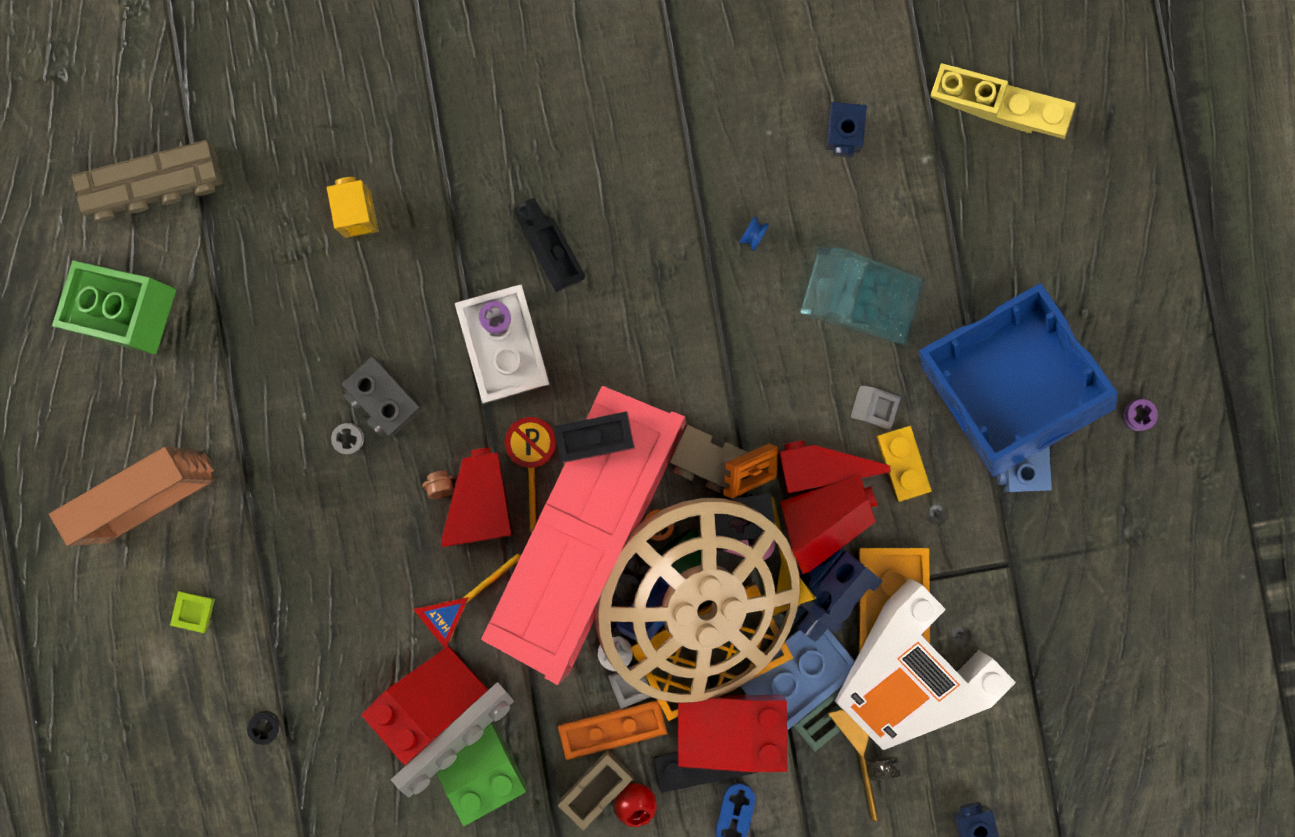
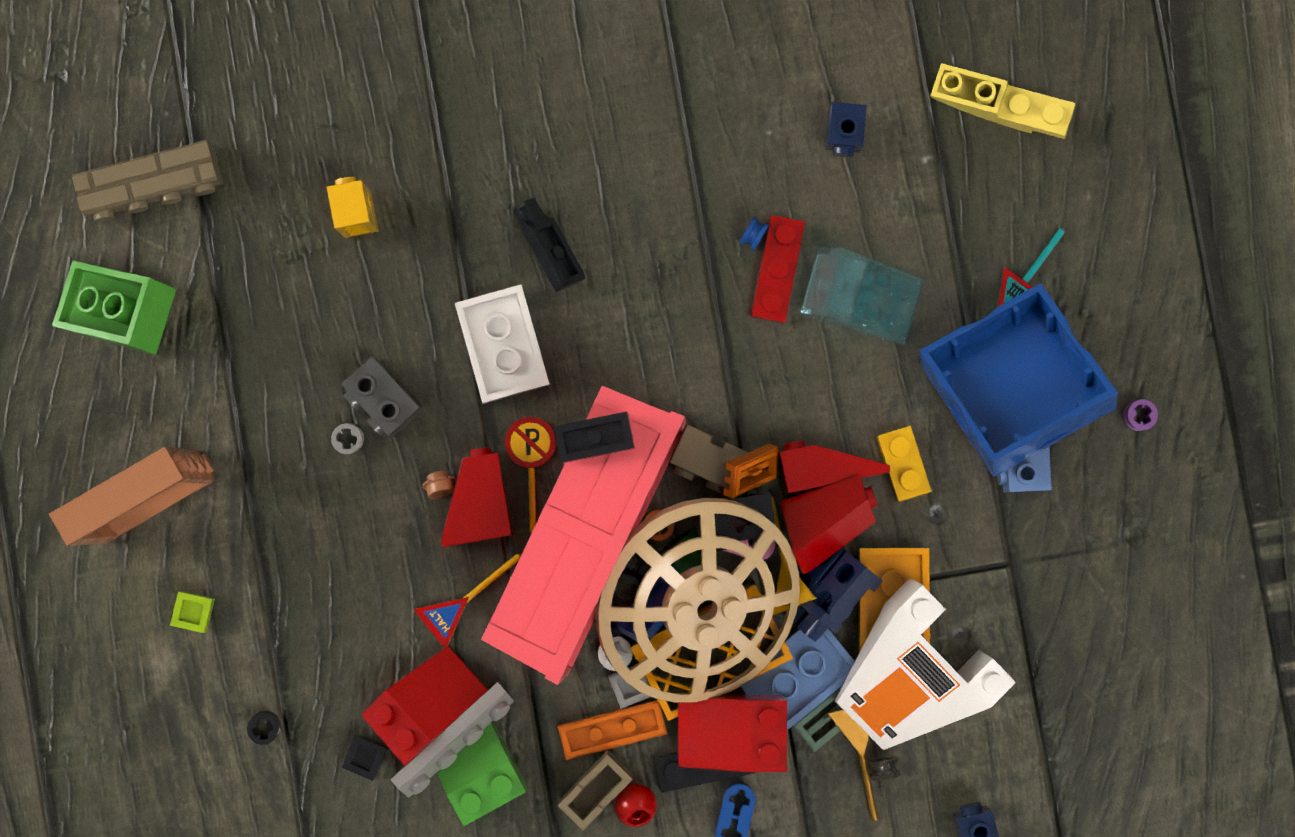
(364, 757): none -> black plate
(486, 324): medium lavender bush -> none
(778, 269): none -> red plate
(875, 407): light grey slope -> none
(1013, 285): none -> piece

